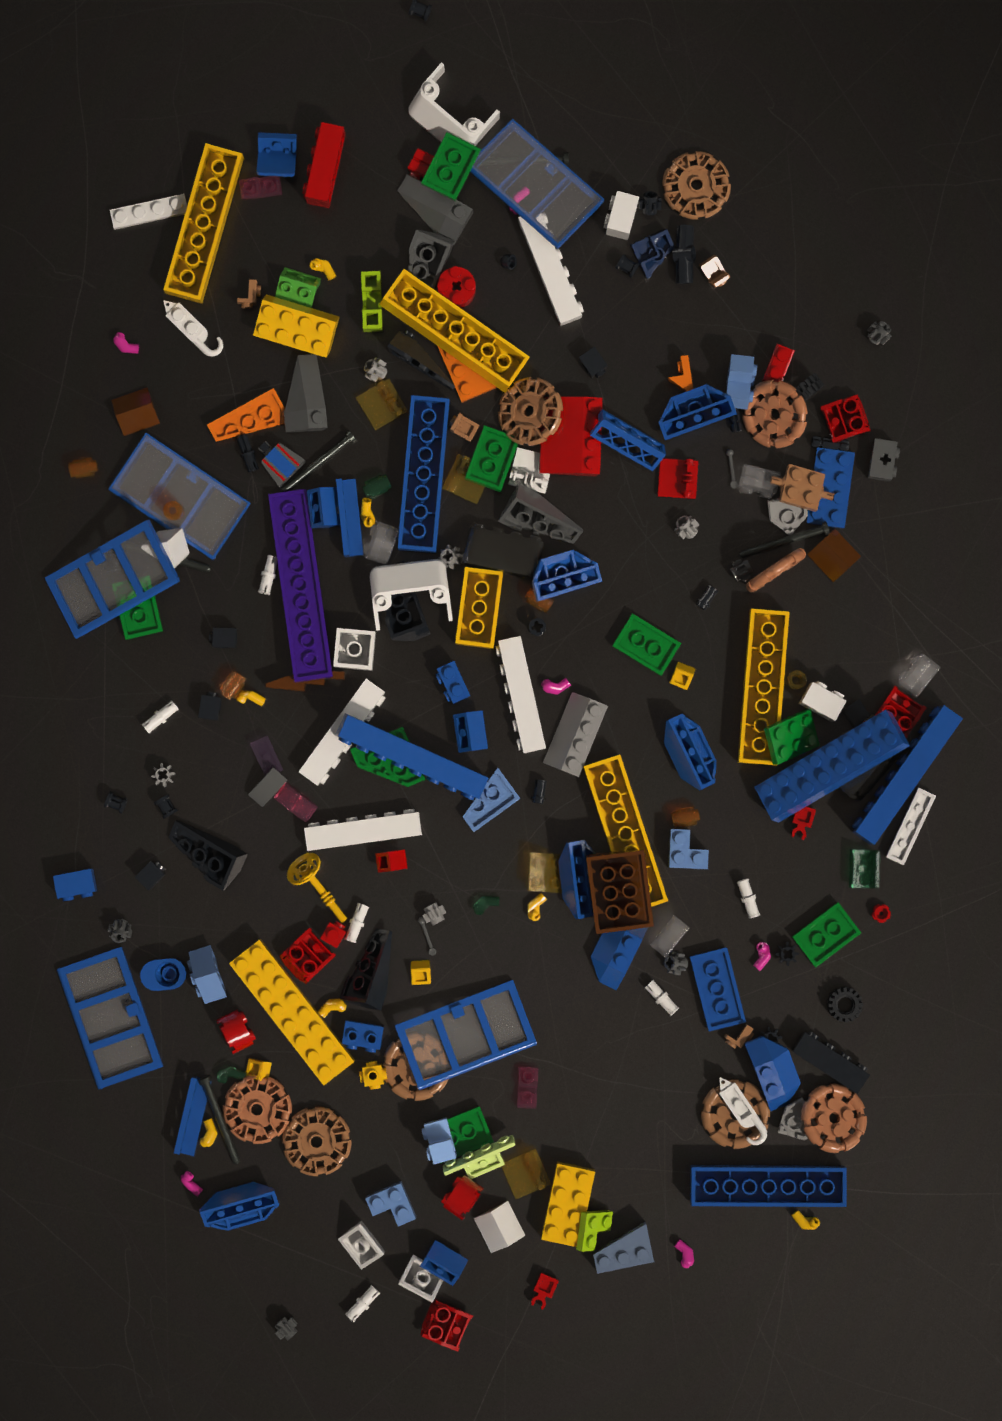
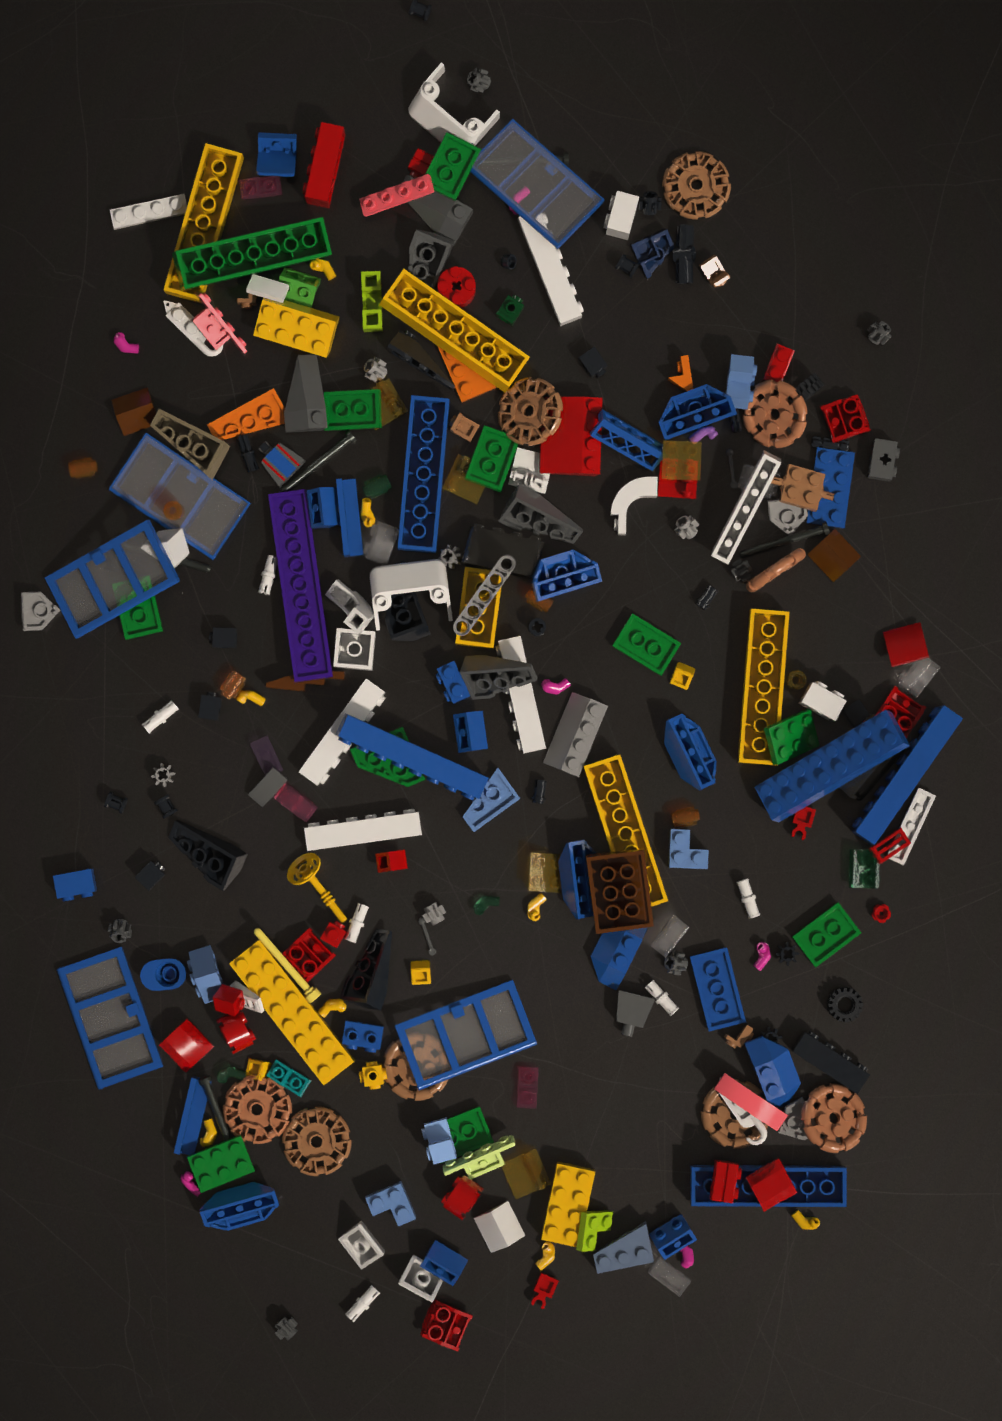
(36, 611): none -> light grey plate
(186, 1045): none -> red slope
(195, 444): none -> dark tan wedge
(213, 327): none -> coral bracket
(220, 1163): none -> green plate
(229, 1000): none -> red brick
(251, 253): none -> green brick
(252, 1000): none -> white slope
(267, 288): none -> white tile
(288, 1078): none -> teal slope
(310, 992): none -> light yellow piece
(353, 409): none -> green plate
(353, 604): none -> white arch
(396, 195): none -> coral bracket
(478, 80): none -> dark grey gear
(480, 603): none -> light grey beam
(490, 675): none -> dark grey wedge
(510, 316): none -> dark green brick
(548, 1255): none -> yellow arm
(632, 1010): none -> dark grey torso
(639, 488): none -> white arch
(669, 1276): none -> clear brick
(672, 1236): none -> blue brick
(681, 460): none -> clear yellow hinge
(704, 431): none -> medium lavender arm
(724, 1181): none -> red brick
(746, 507): none -> white brick
(750, 1102): none -> coral slope
(771, 1184): none -> red slope
(876, 854): none -> red tile
(906, 644): none -> red slope

